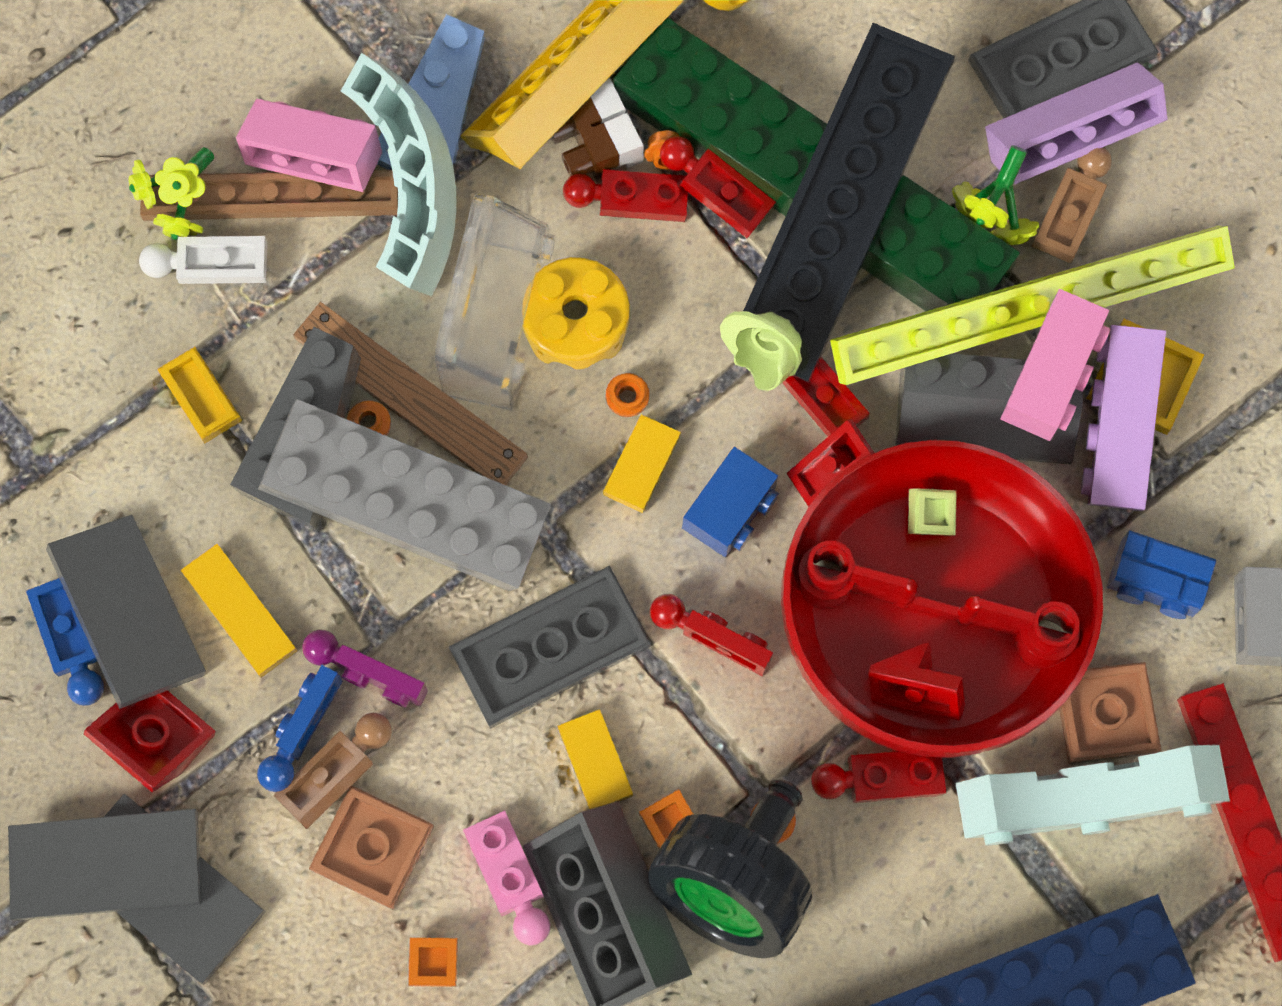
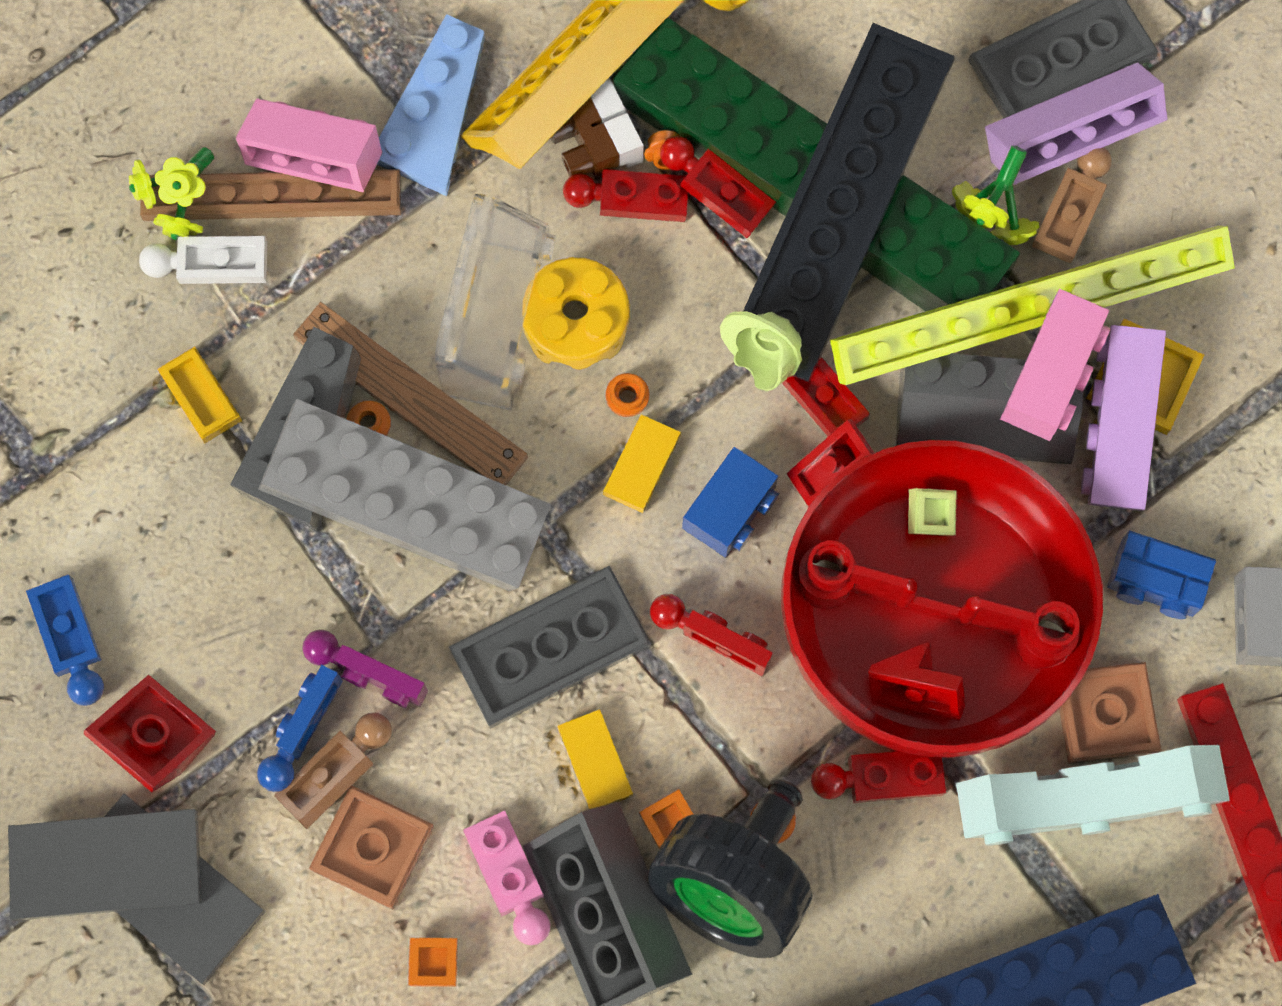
(125, 611): dark grey tile -> none
(239, 610): yellow tile -> none
(421, 171): light aqua brick -> none

